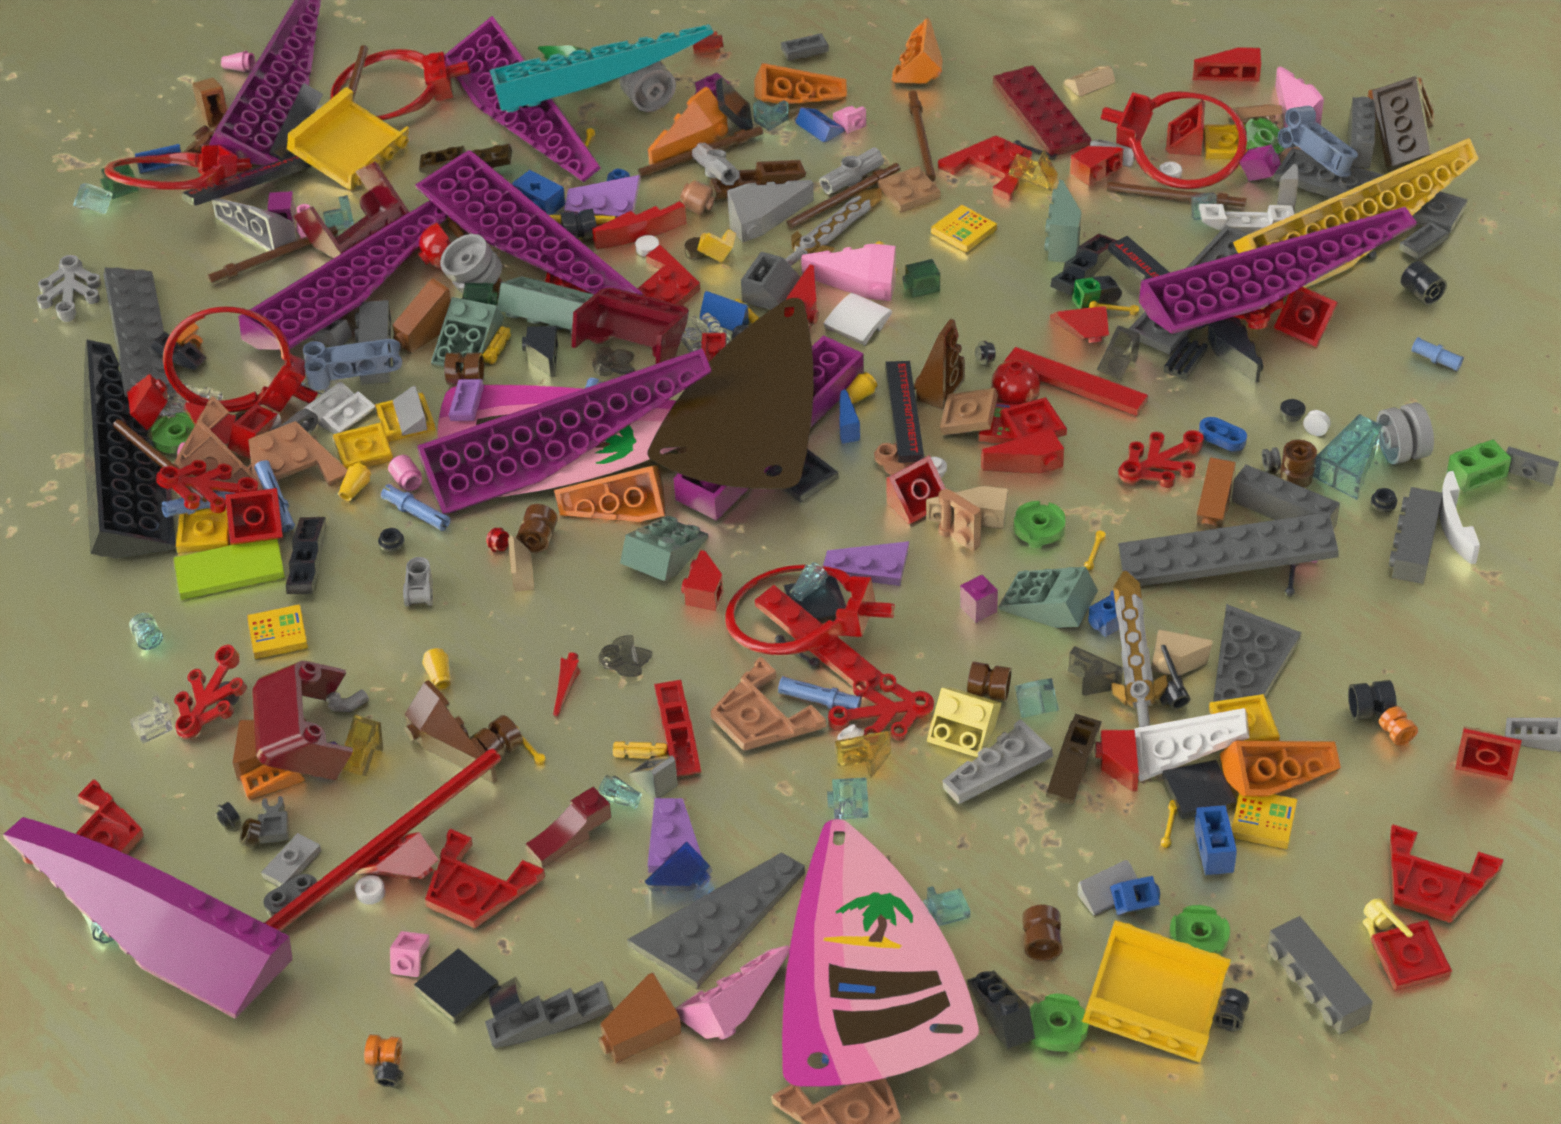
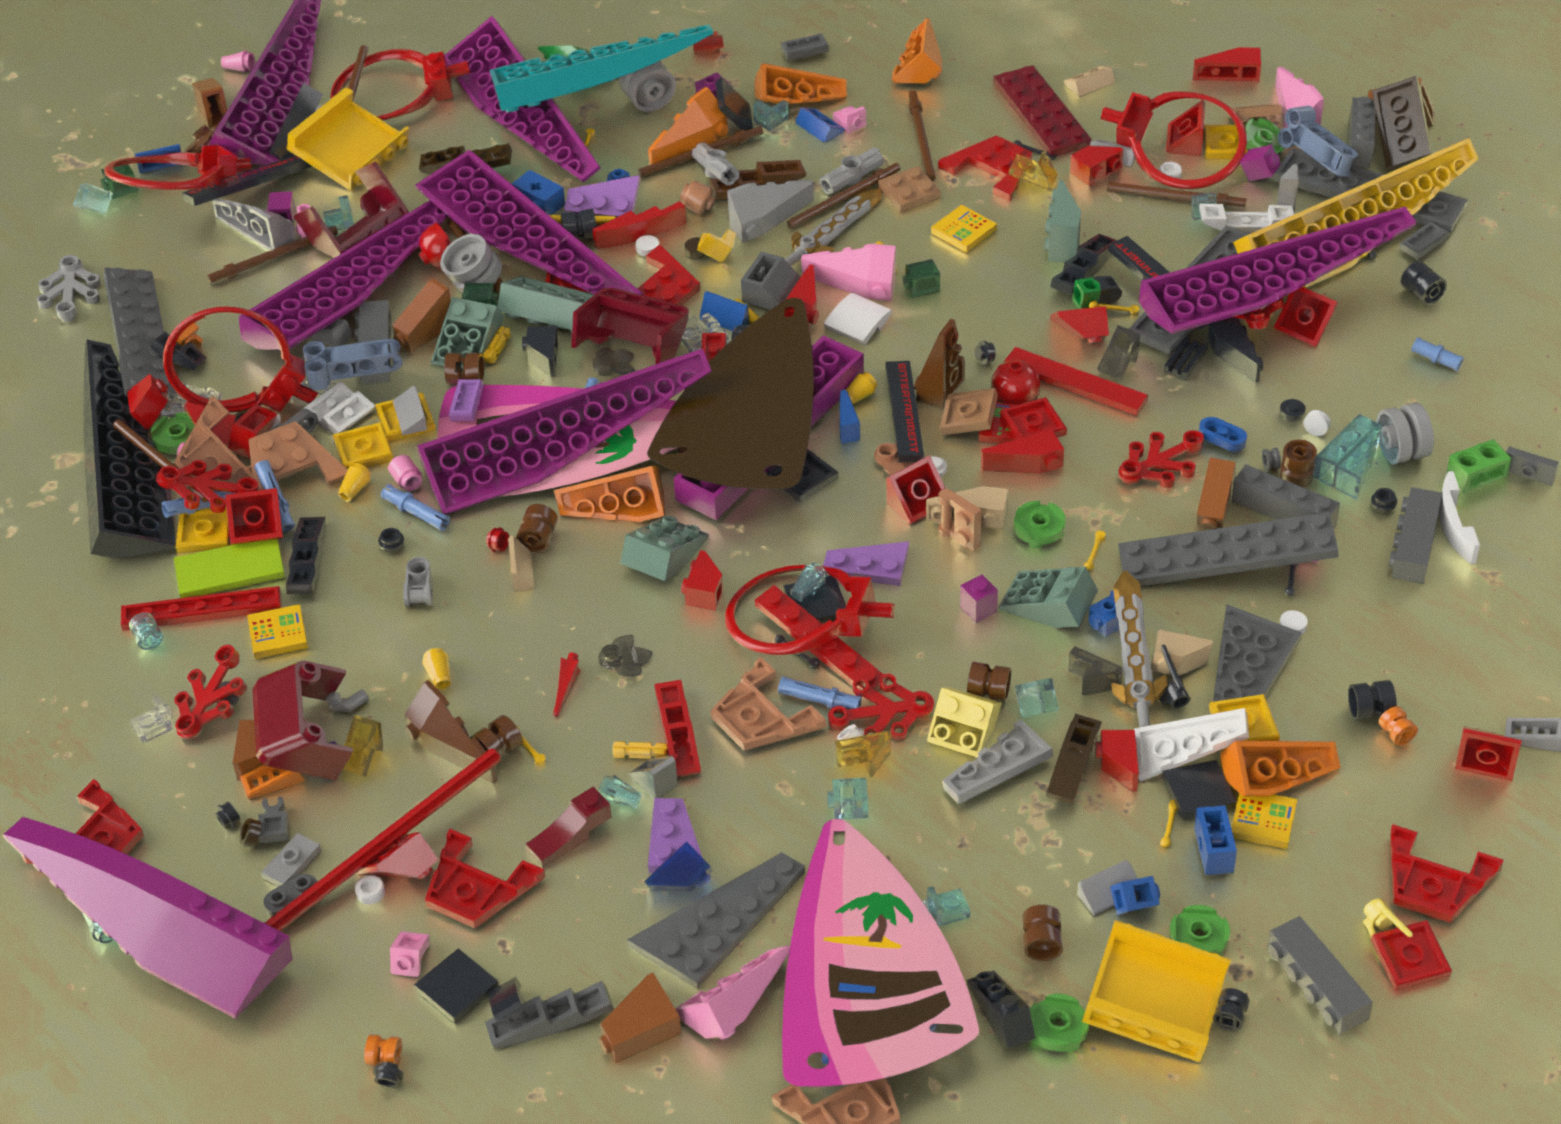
(205, 607): none -> red tile
(1294, 620): none -> white tile

